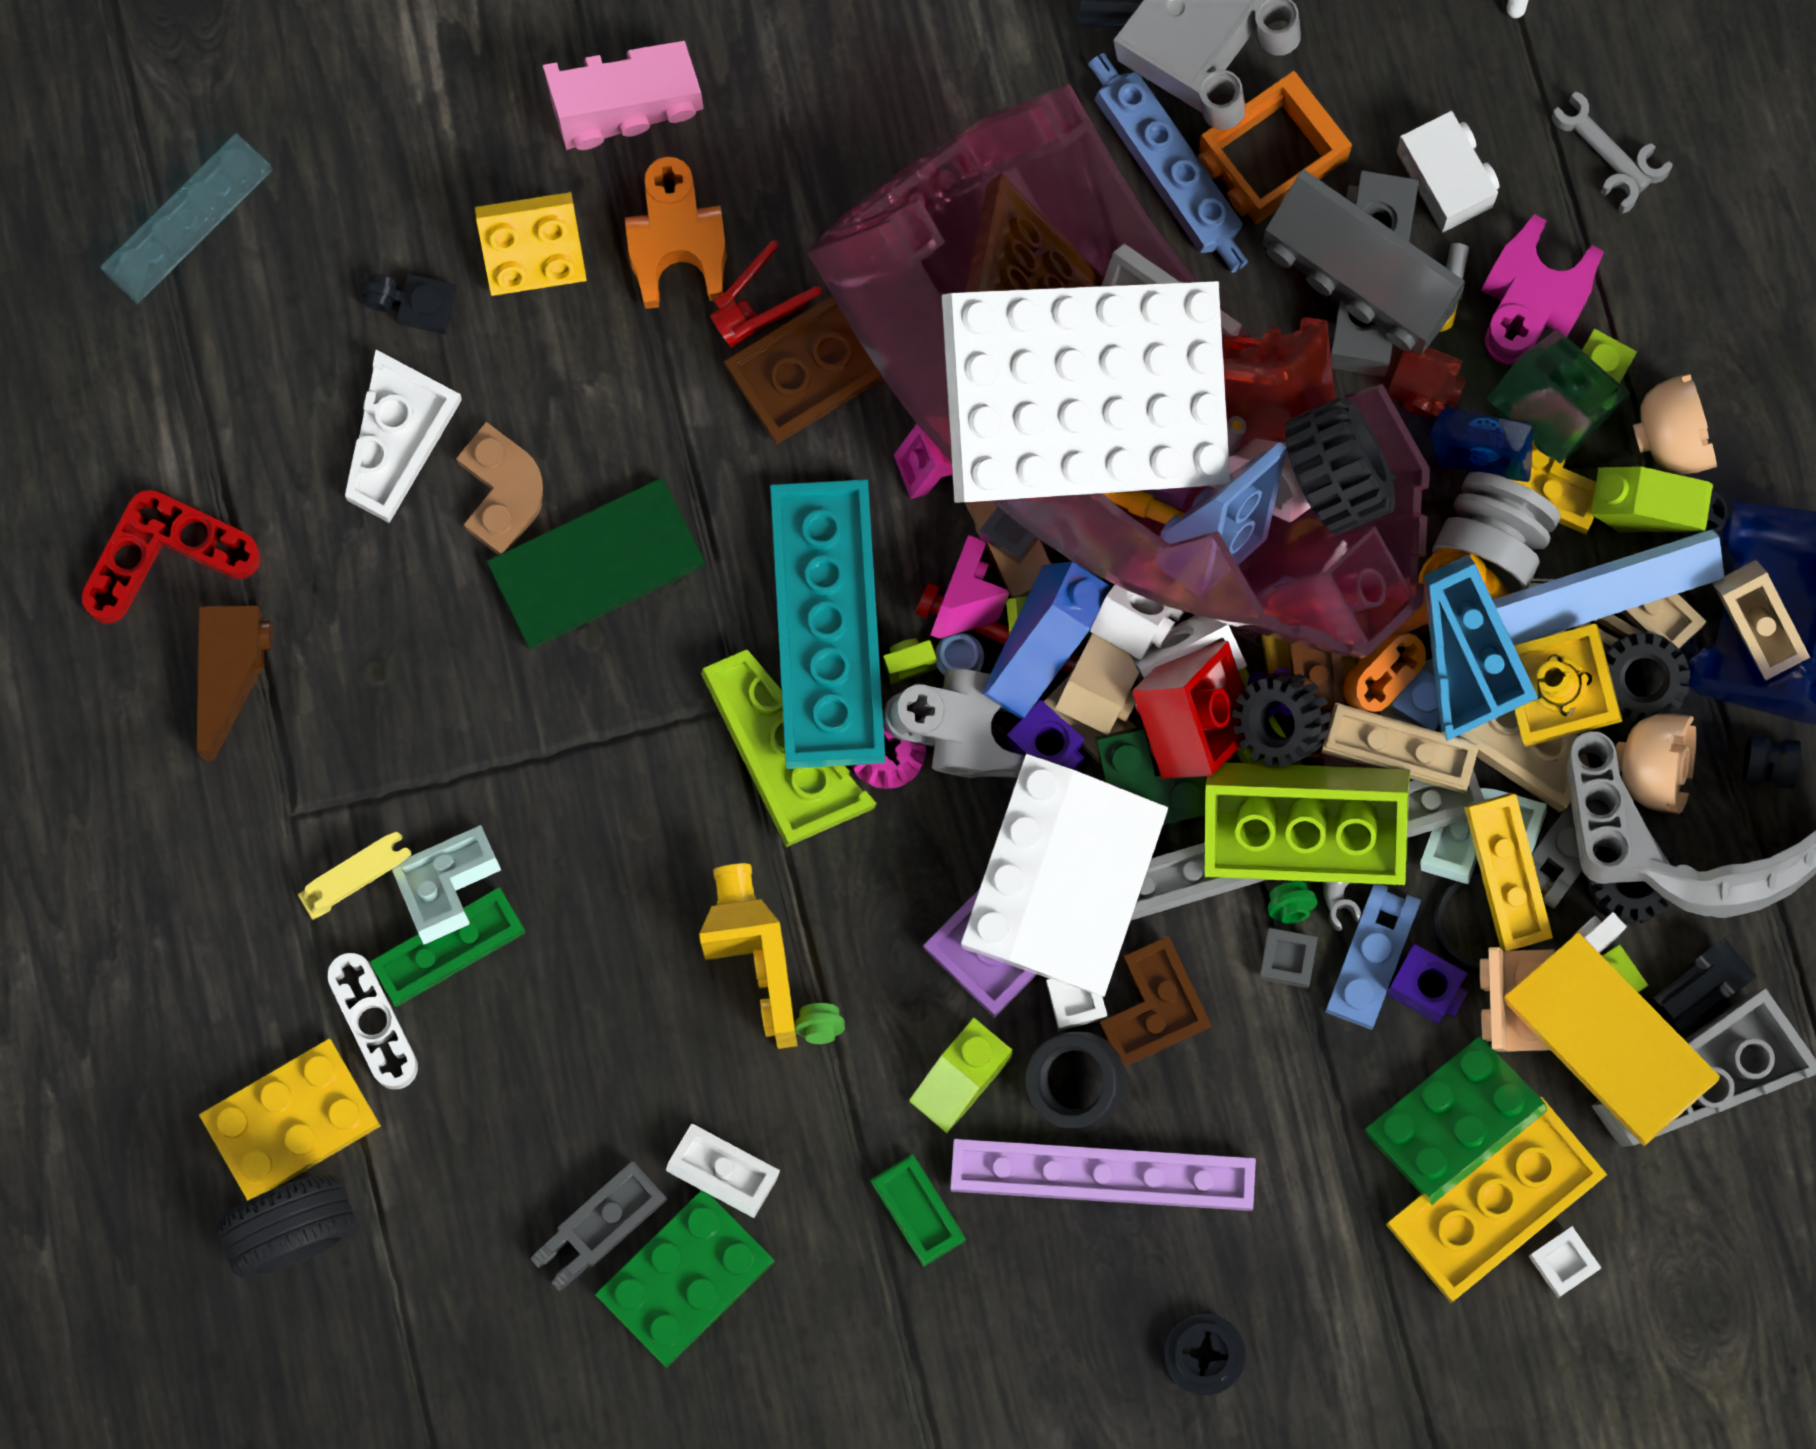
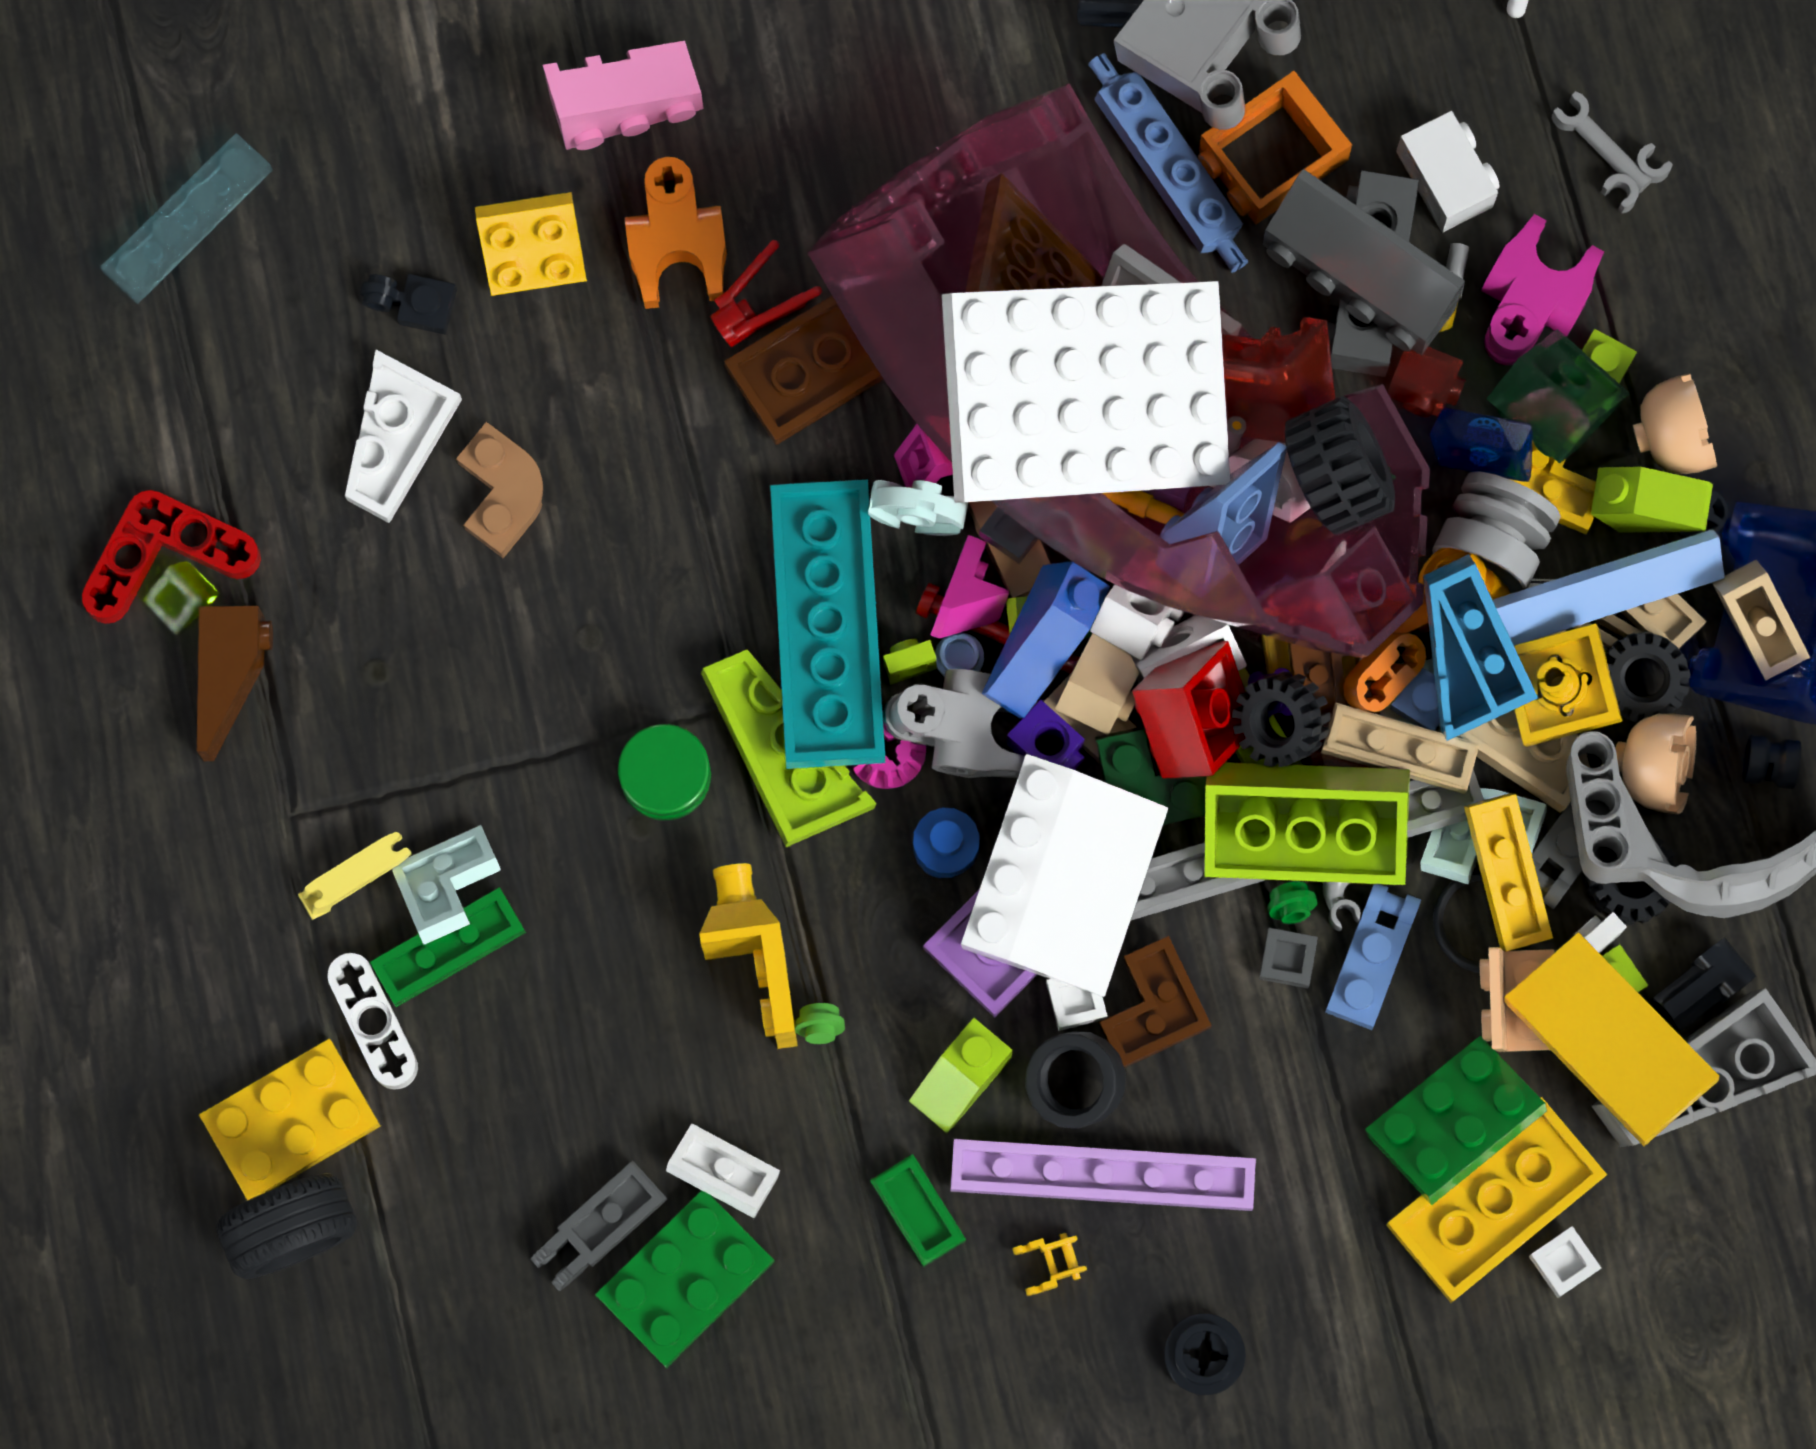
(179, 595): none -> clear neon green slope
(596, 563): dark green tile -> none
(664, 772): none -> green head
(917, 506): none -> light aqua plate
(946, 843): none -> blue piece
(1073, 1268): none -> yellow piece
(1422, 963): dark purple brick -> none

